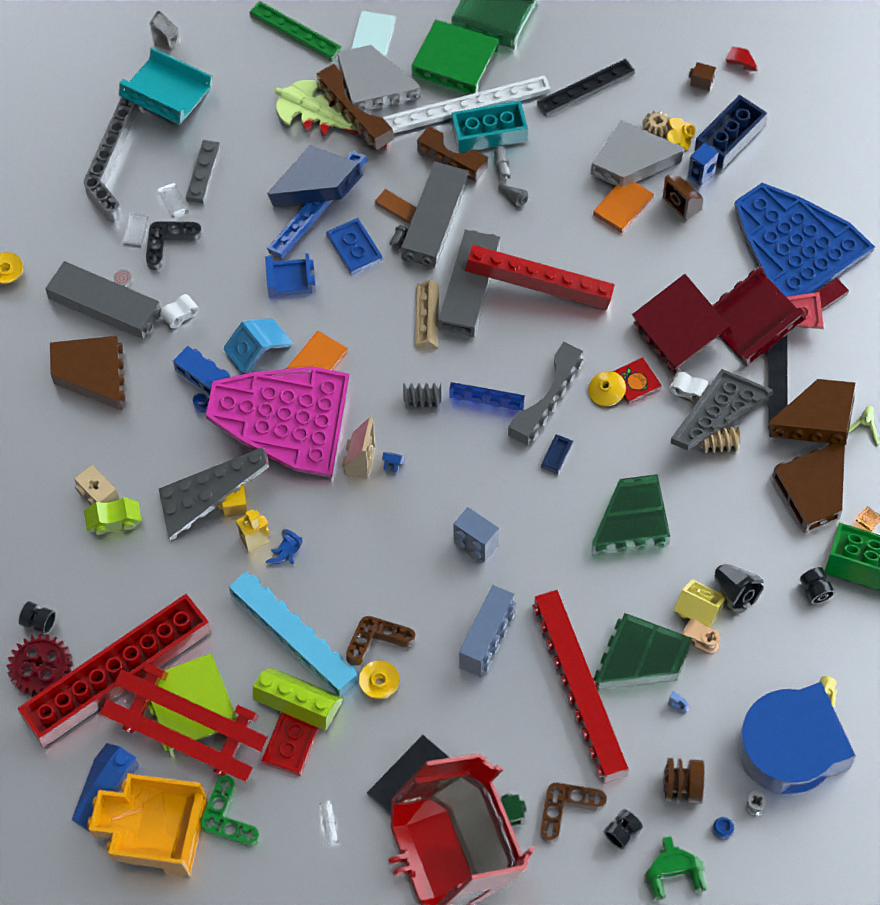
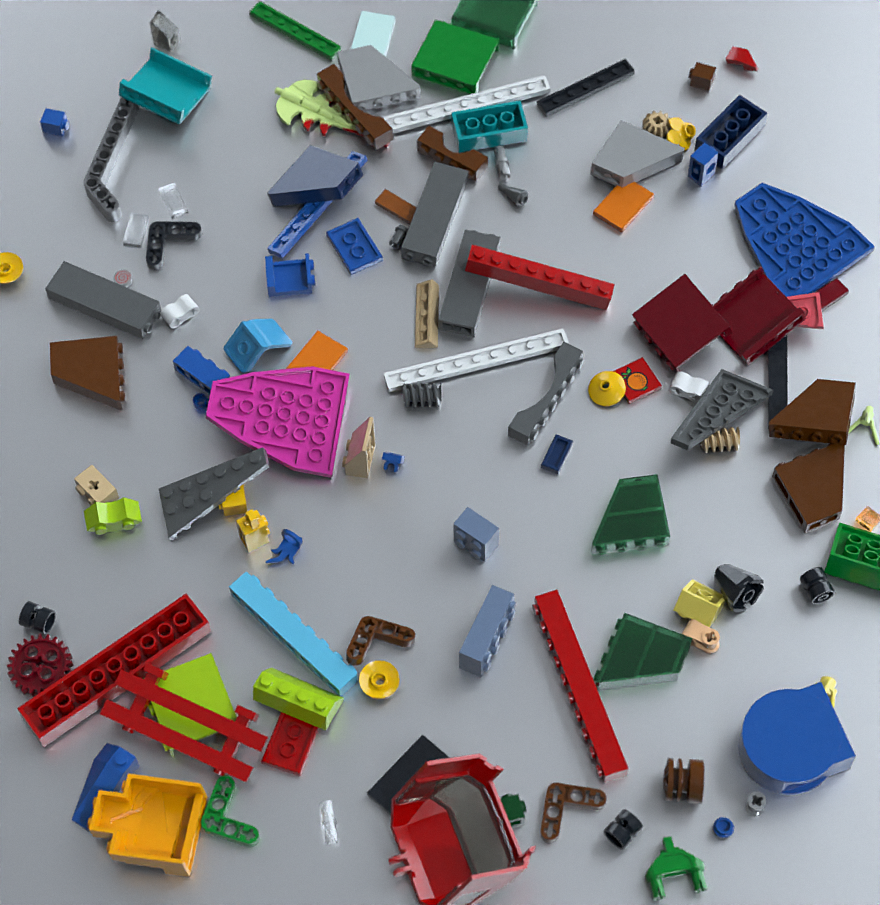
(54, 122): none -> blue brick
(203, 171): dark grey plate -> none
(475, 360): none -> white plate
(486, 396): clear blue plate -> none
(678, 702): medium blue tile -> none
(681, 197): reddish brown slope -> none

